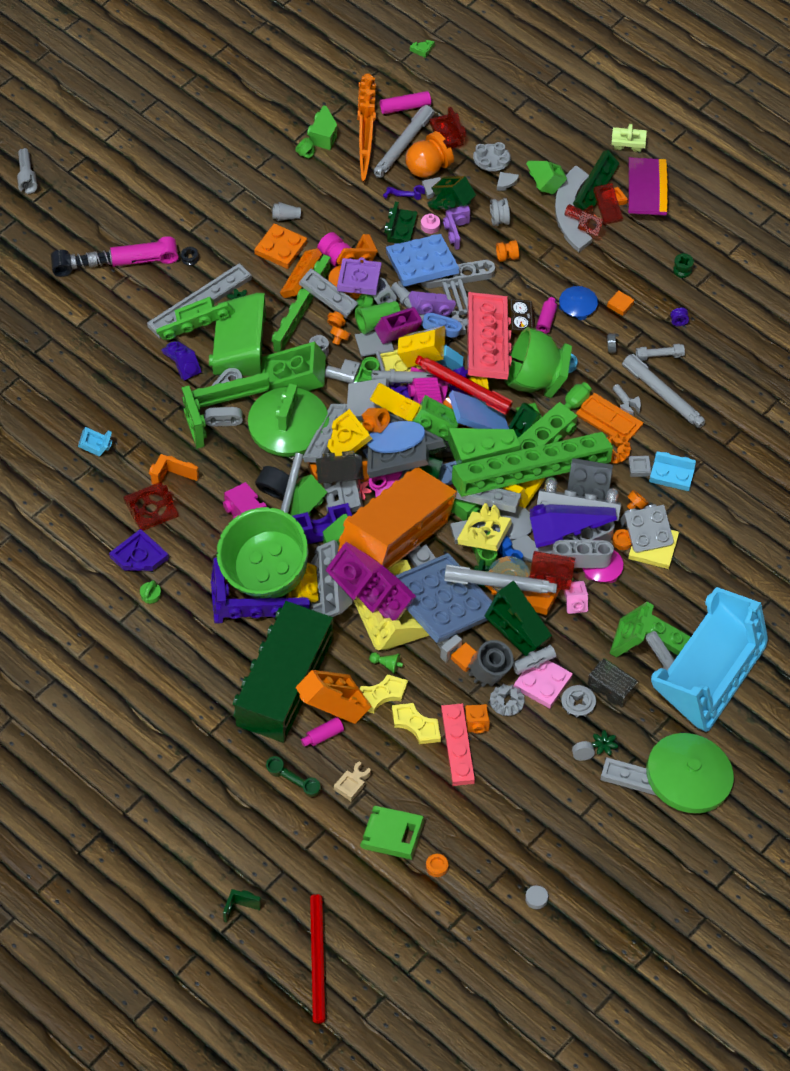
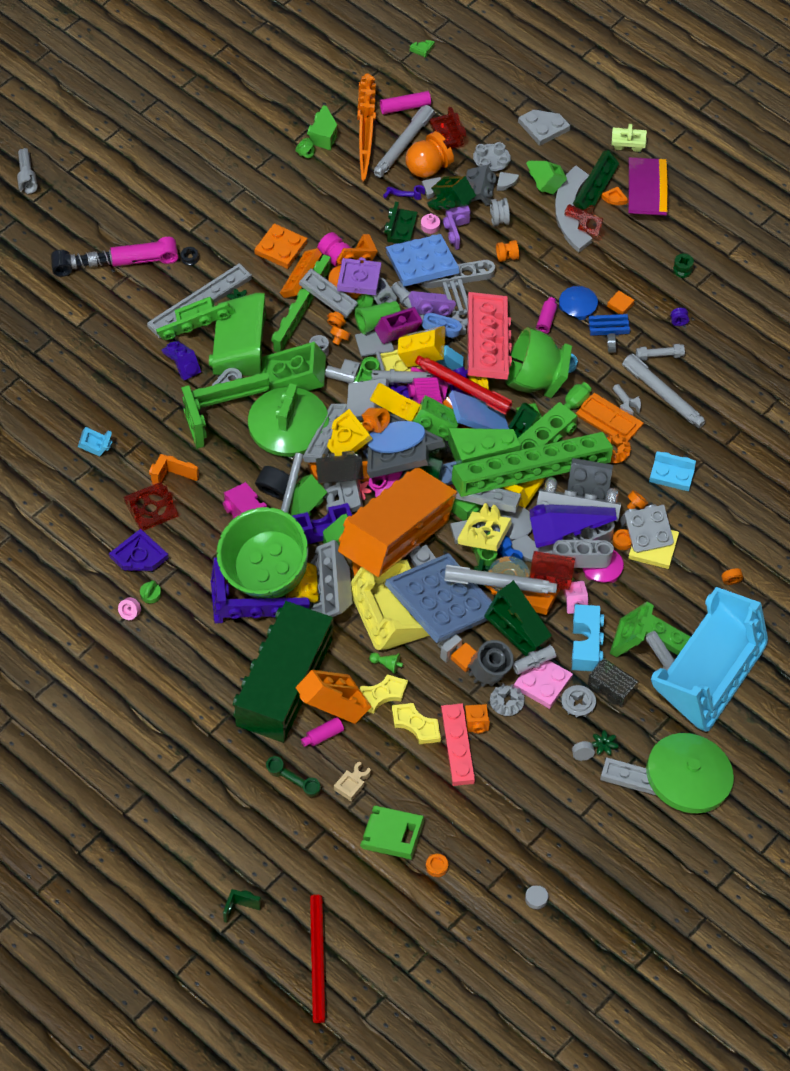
(129, 608): none -> bright pink tile
(223, 416): light grey beam -> none
(285, 212): light grey cone -> none
(370, 582): magenta slope -> none
(482, 182): none -> dark grey bracket
(521, 315): slope -> none
(543, 125): none -> light grey plate
(587, 622): none -> medium azure arch
(608, 203): clear red plate -> none
(609, 323): none -> blue tile
(639, 466): light grey tile -> none
(732, 576): none -> orange tile

